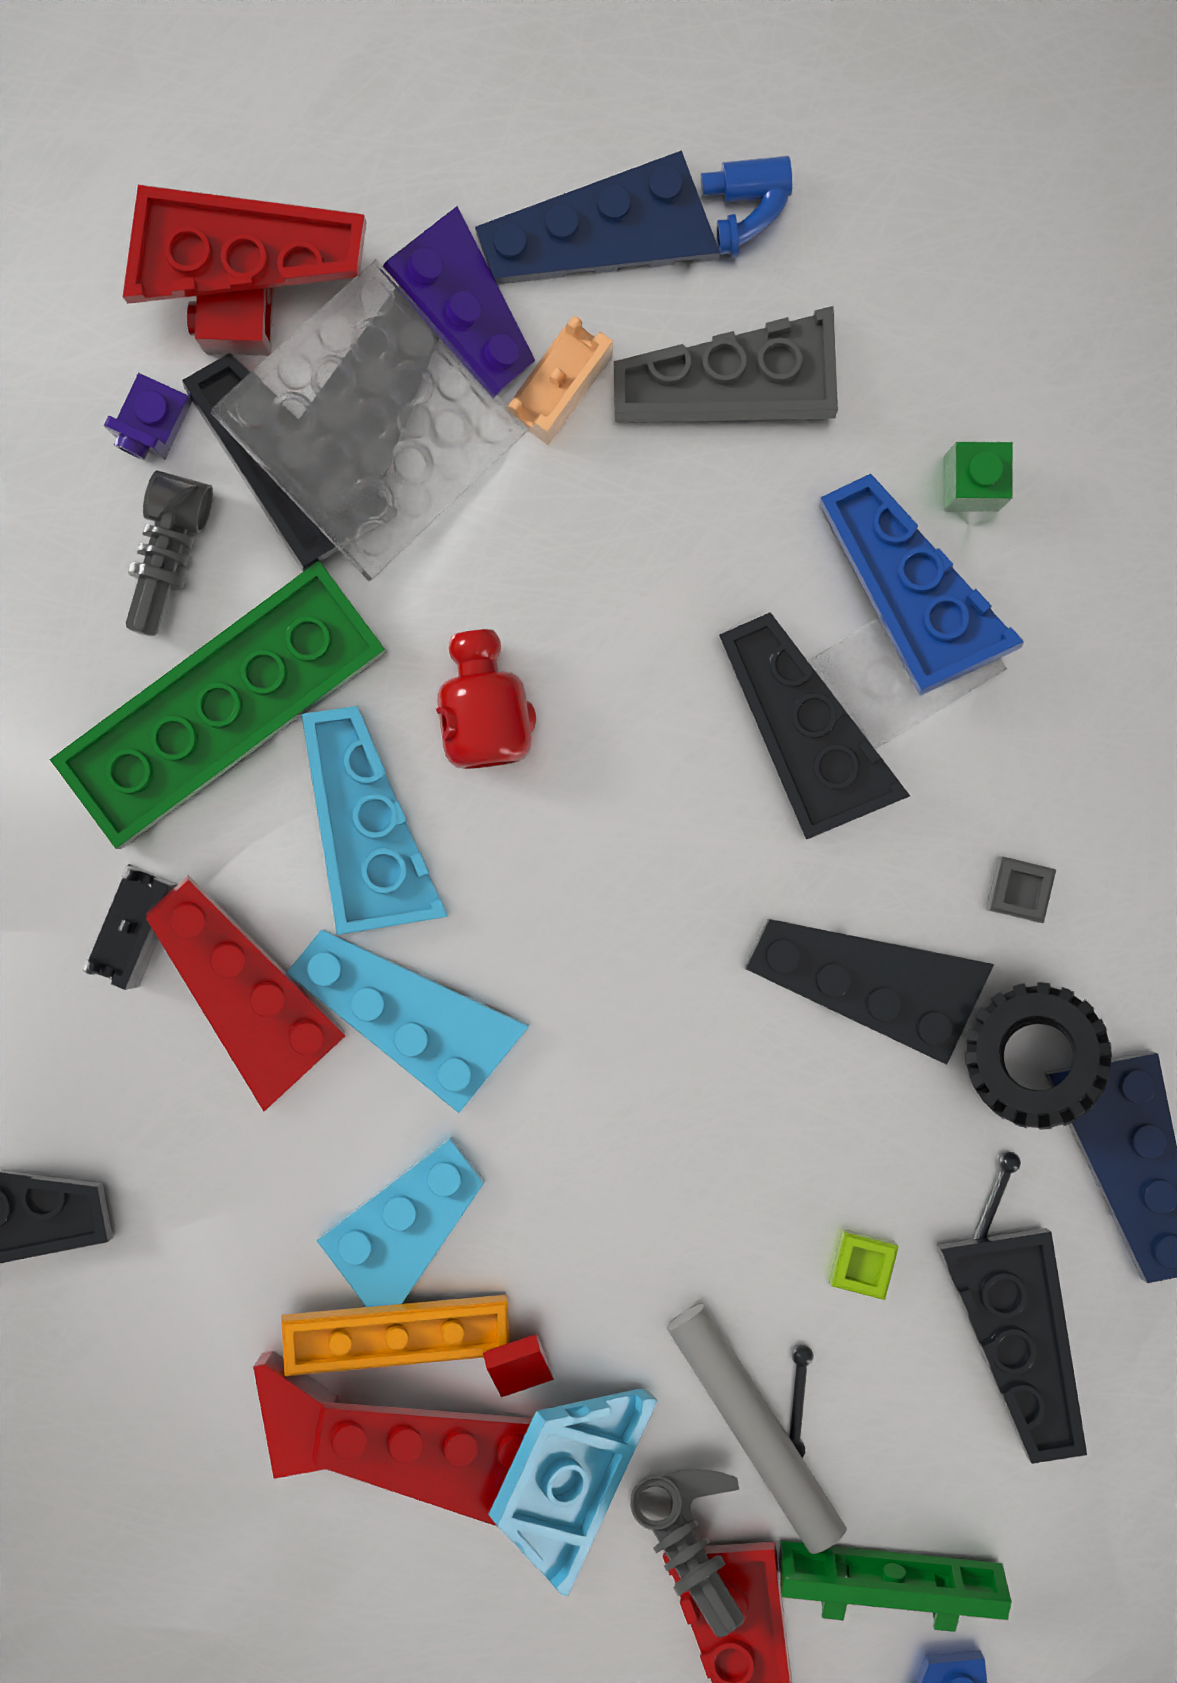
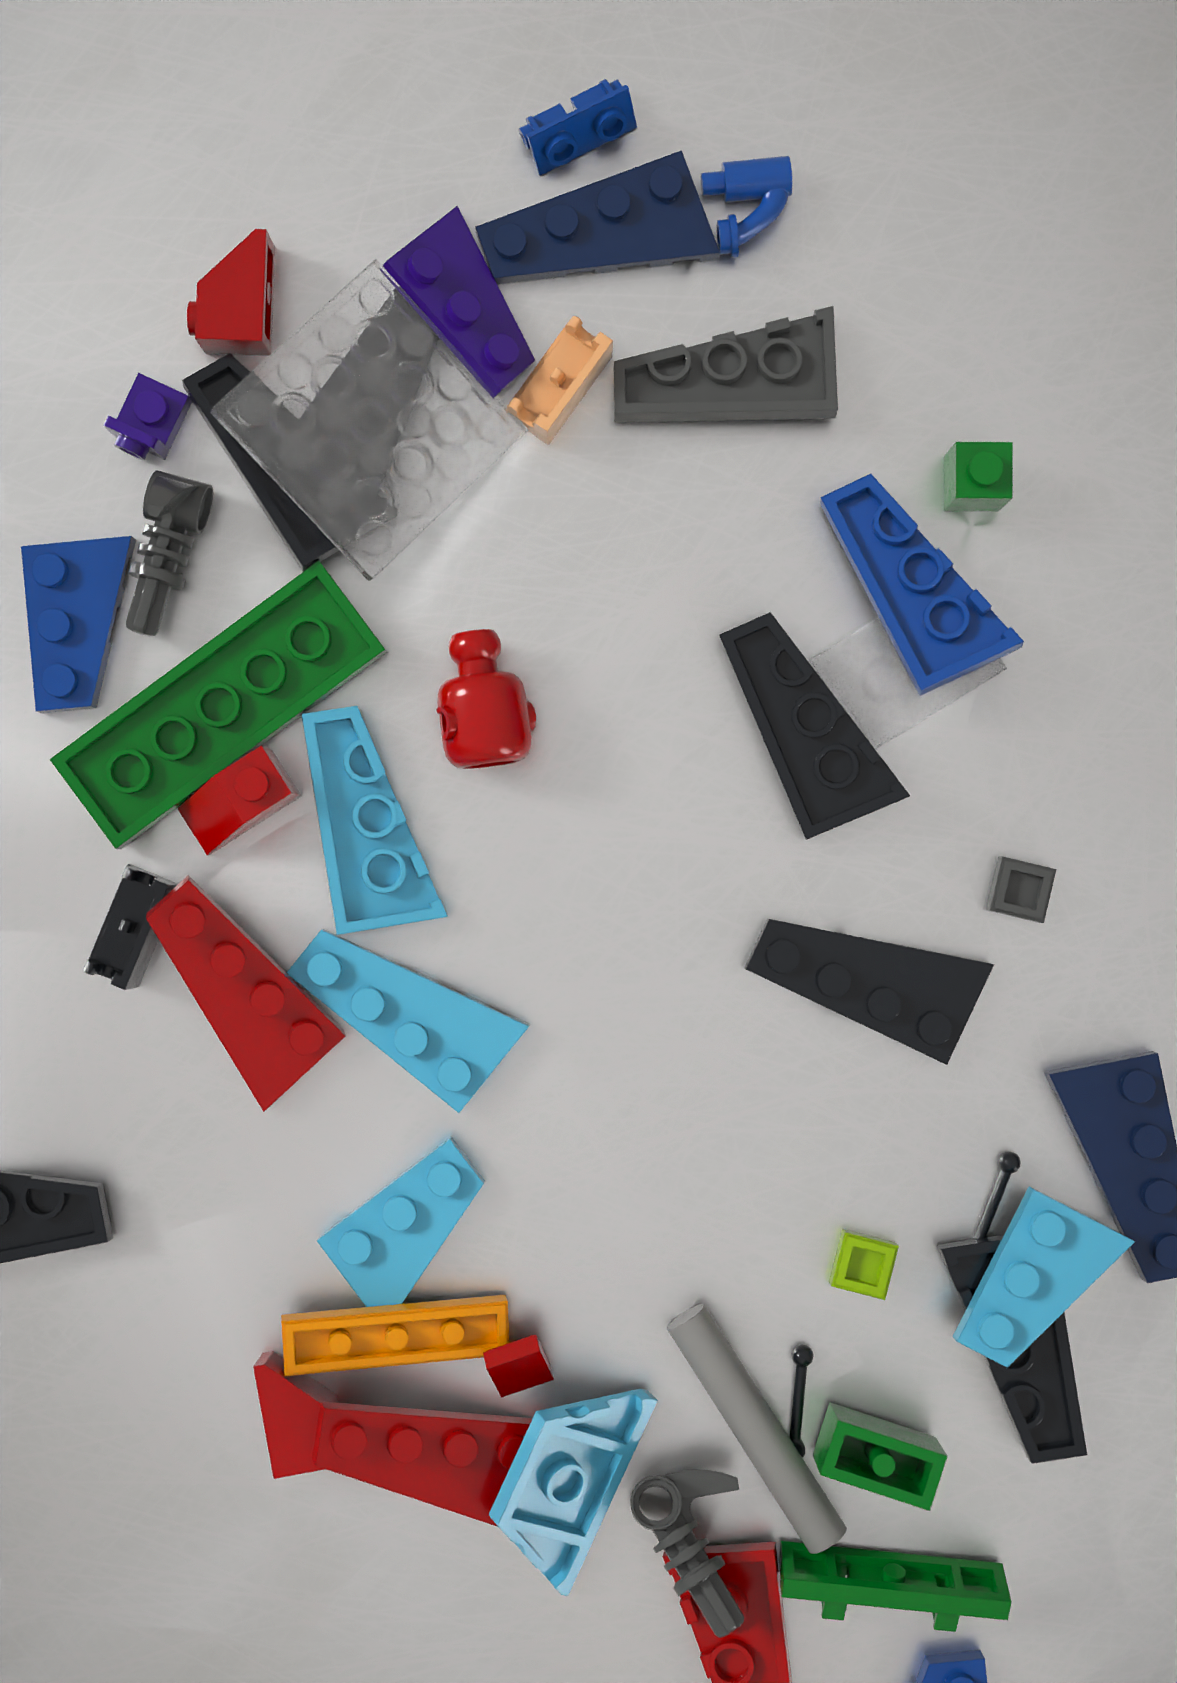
(71, 615): none -> blue wing
(232, 244): red wing -> none
(238, 799): none -> red slope
(597, 118): none -> blue hinge
(879, 1456): none -> green brick
(1036, 1275): none -> medium azure wing
(1038, 1006): black tyre -> none

